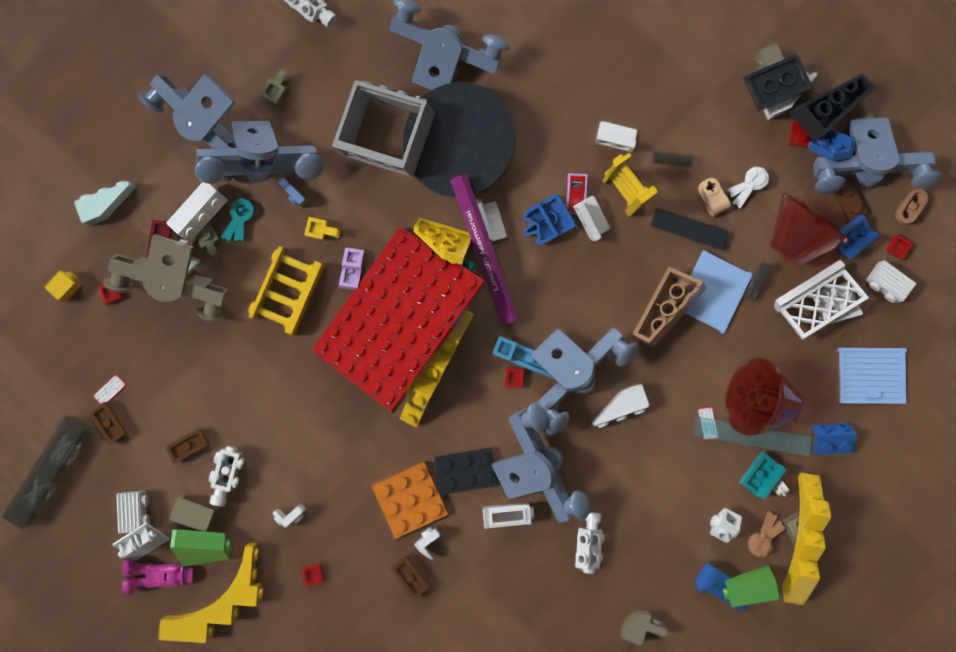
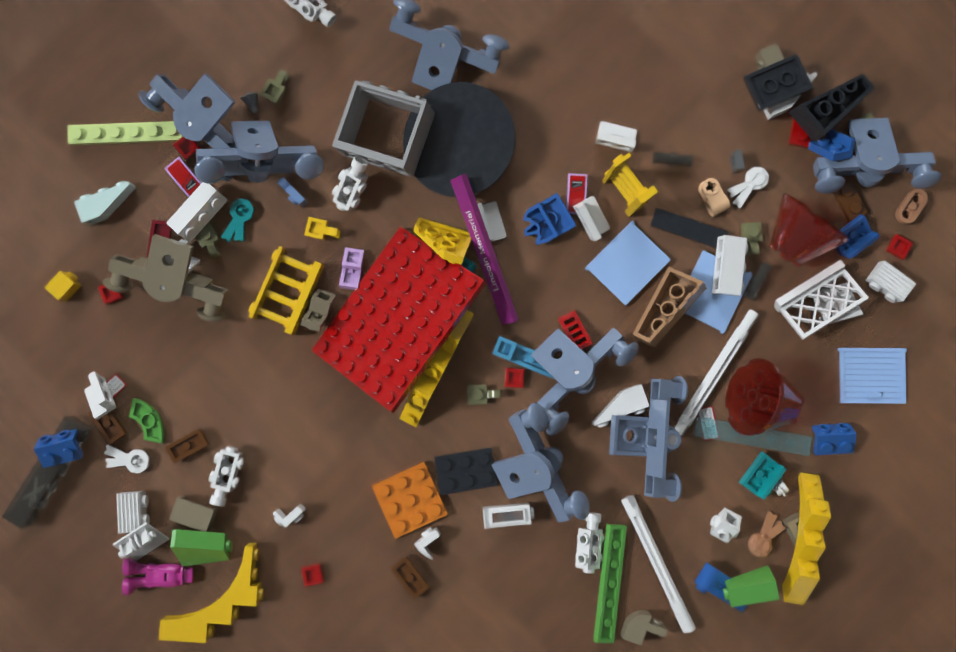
(58, 448): none -> blue bracket
(99, 396): none -> white panel
(122, 133): none -> yellowish green plate
(135, 461): none -> white piece
(149, 420): none -> bright green tile
(183, 176): none -> red slope
(186, 147): none -> red tile
(250, 100): none -> dark grey rock
(319, 310): none -> dark tan brick
(351, 182): none -> white brick
(478, 394): none -> olive plate
(587, 342): none -> red slope
(610, 583): none -> bright green plate
(628, 263): none -> light blue piece
(653, 437): none -> sand blue piece
(675, 601): none -> white piece
(716, 372): none -> white piece
(729, 265): none -> white brick
(737, 162): none -> dark grey tile
(753, 233): none -> olive plate

